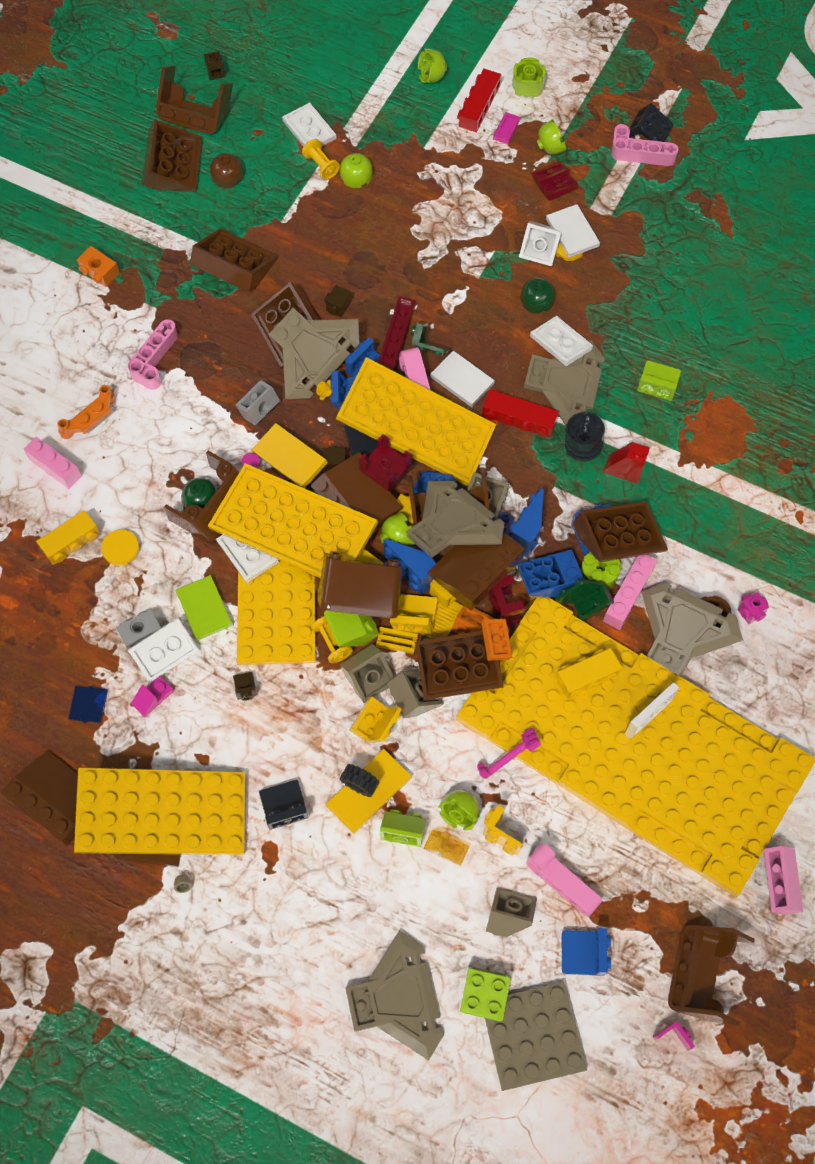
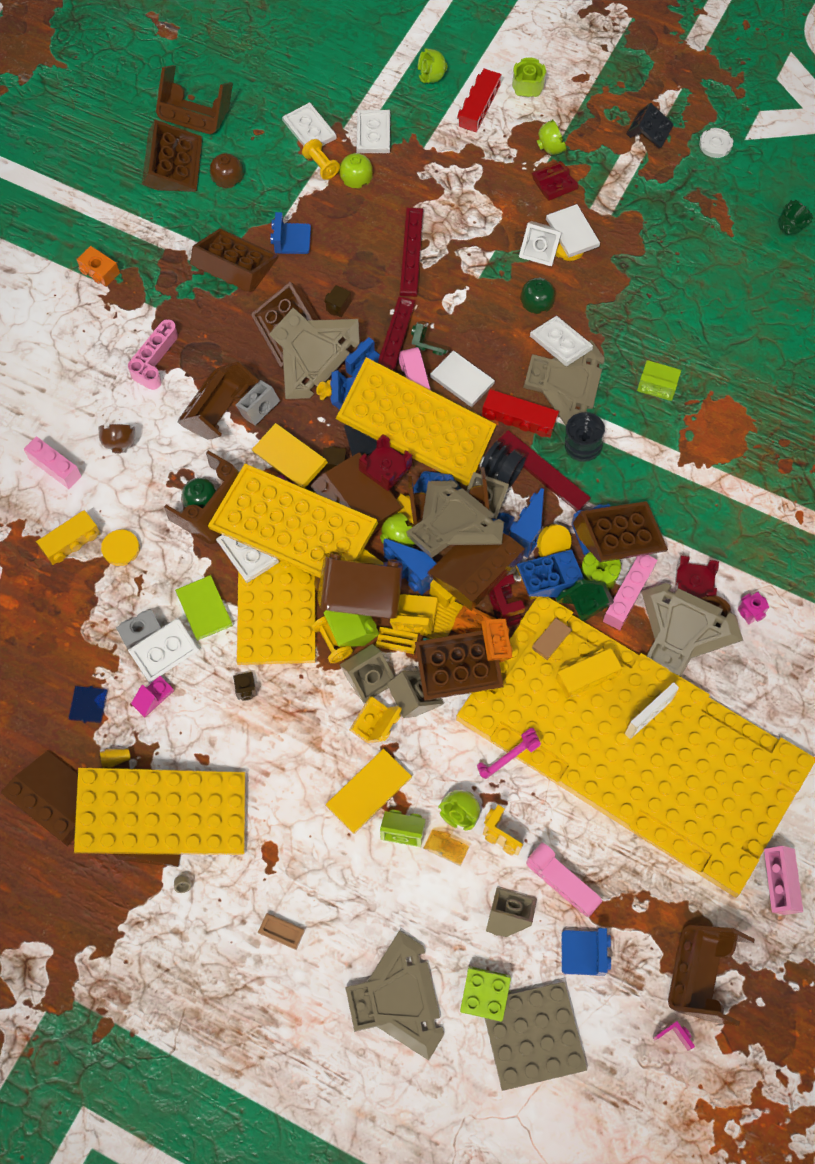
(88, 416): orange plate -> none
(113, 757): none -> yellow cone
(117, 437): none -> reddish brown cylinder
(214, 65): dark brown brick -> none
(215, 398): none -> reddish brown windscreen
(251, 459): dark pink tile -> none
(281, 931): none -> medium nougat tile
(283, 804): black bracket -> none
(290, 237): none -> blue bracket
(359, 780): black tyre -> none
(373, 131): none -> white tile
(411, 252): none -> dark red tile
(499, 462): none -> black wheel
(506, 128): dark pink tile -> none
(547, 474): none -> dark red tile
(551, 639): none -> medium nougat tile
(553, 540): none -> yellow tile
(627, 462): red slope -> none
(641, 150): bright pink beam -> none
(695, 578): none -> dark red panel
(716, 143): none -> white tile
(795, 217): none -> dark green hair

